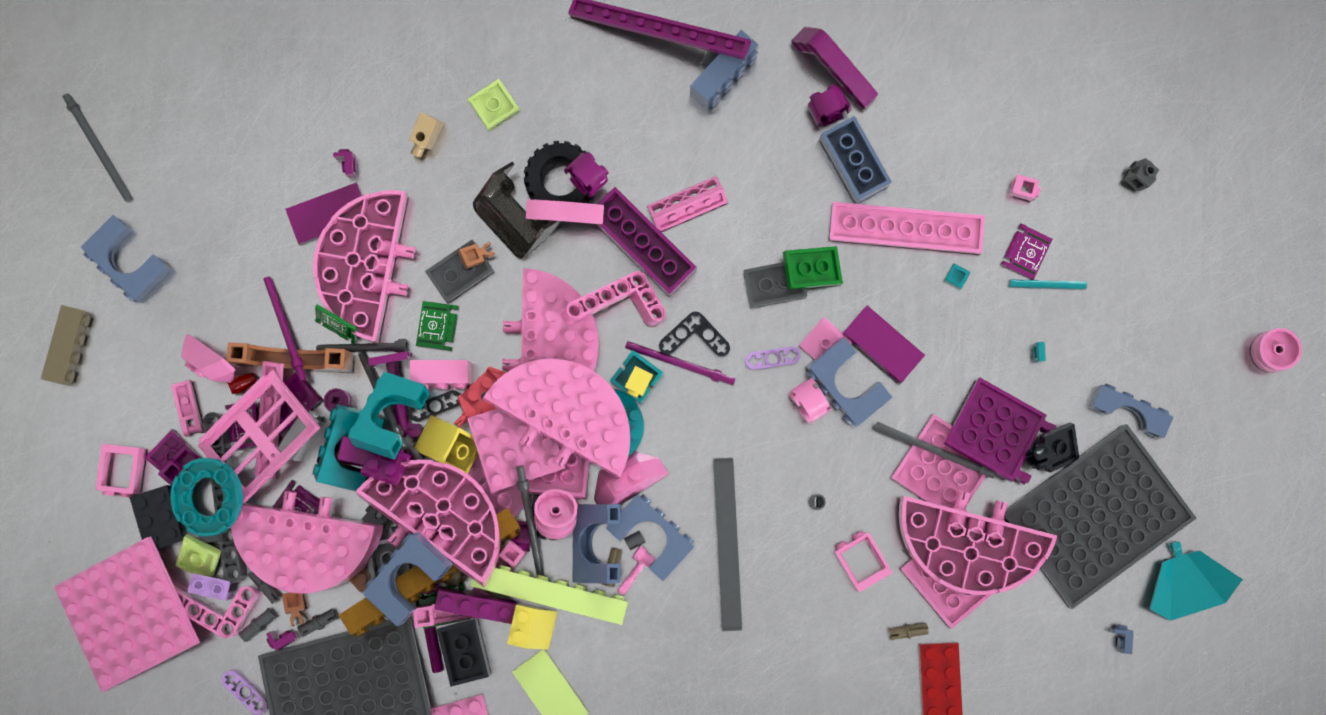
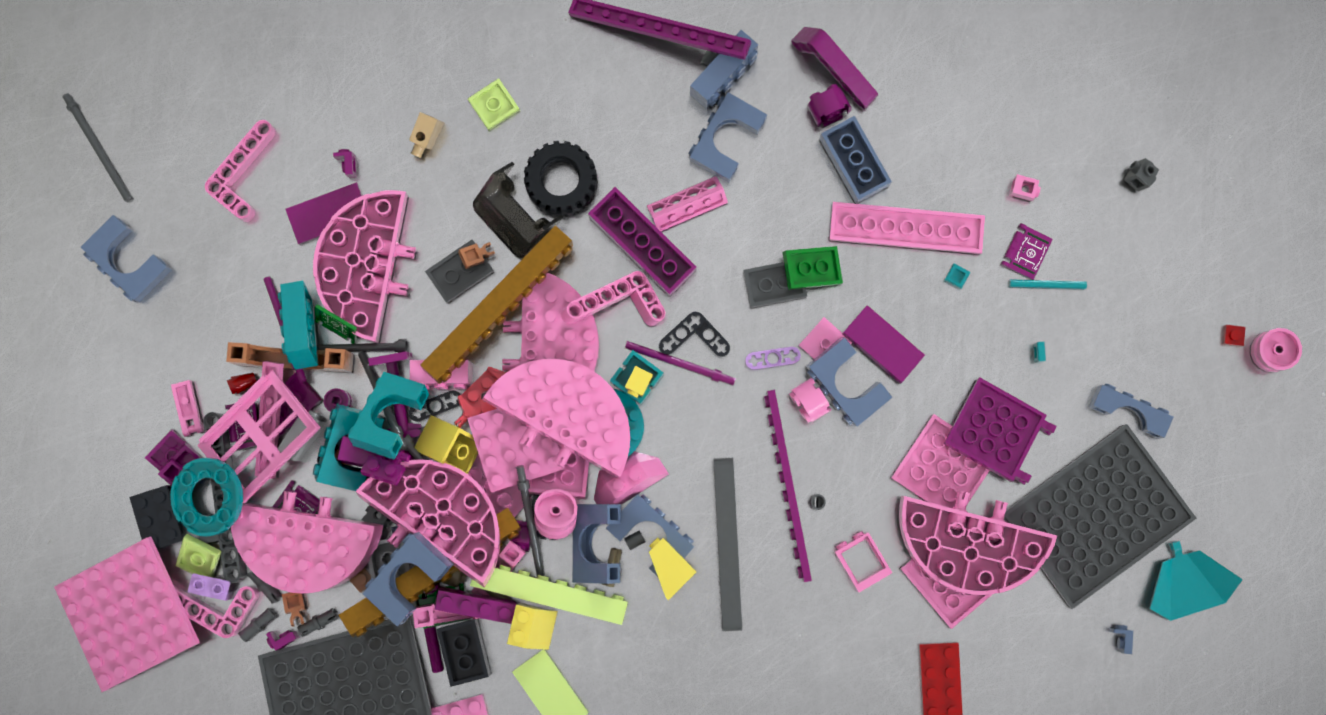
(65, 345): dark tan brick -> none
(136, 471): bright pink window -> none
(205, 361): bright pink wedge -> none
(238, 169): none -> bright pink beam
(253, 691): lavender beam -> none
(298, 325): none -> teal brick
(436, 325): green piece -> none
(497, 305): none -> pearl gold brick
(564, 211): bright pink slope -> none
(587, 174): magenta brick -> none
(643, 558): bright pink brick -> none
(670, 567): none -> light yellow slope
(730, 110): none -> sand blue arch
(789, 493): none -> magenta plate
(908, 631): dark tan axle -> none
(982, 470): dark grey bar -> none
(1055, 449): black plate -> none
(1234, 335): none -> red plate

